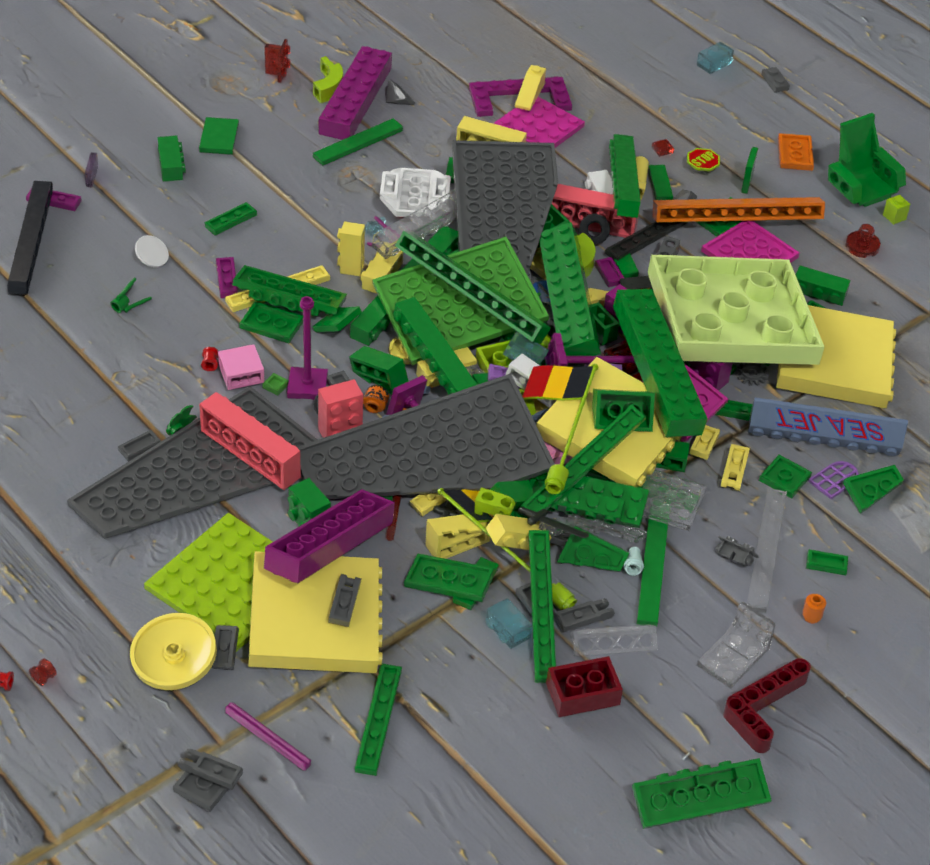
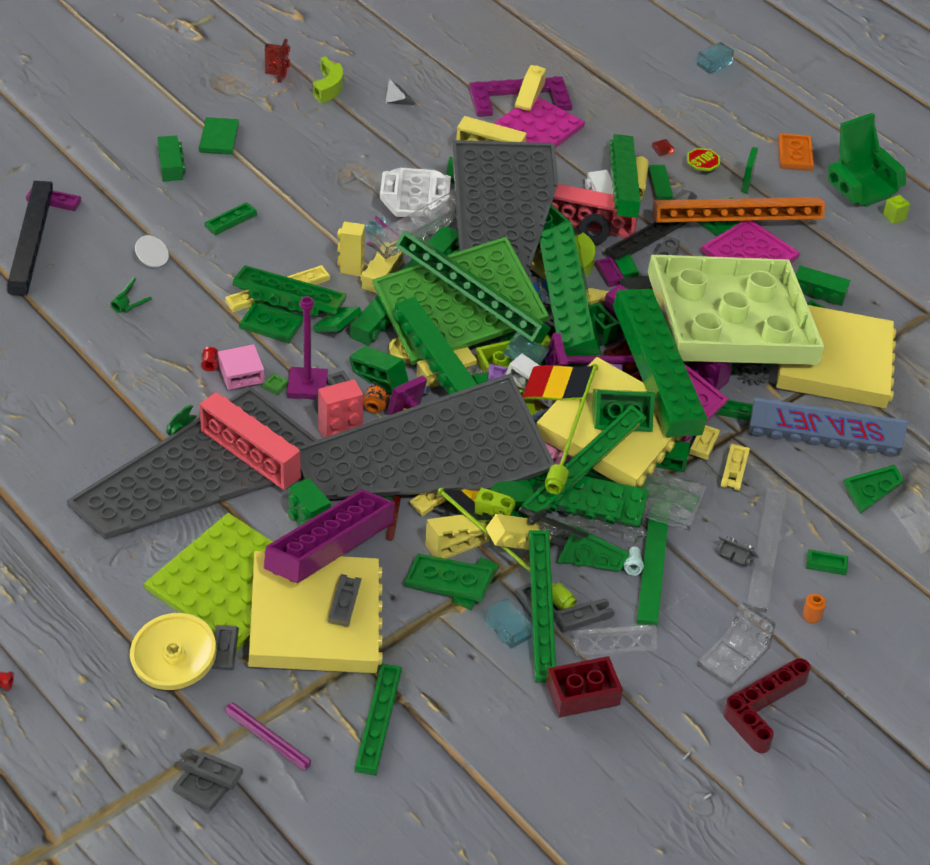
(42, 672): clear red wheel -> none
(91, 169): clear purple tile -> none
(138, 445): dark grey tile -> none
(226, 274): magenta tile -> none
(355, 93): magenta brick -> none
(357, 141): green tile -> none
(701, 792): green plate -> none
(775, 79): dark grey plate -> none
(785, 476): green tile -> none
(827, 478): medium lavender window -> none
(862, 242): clear red tile -> none

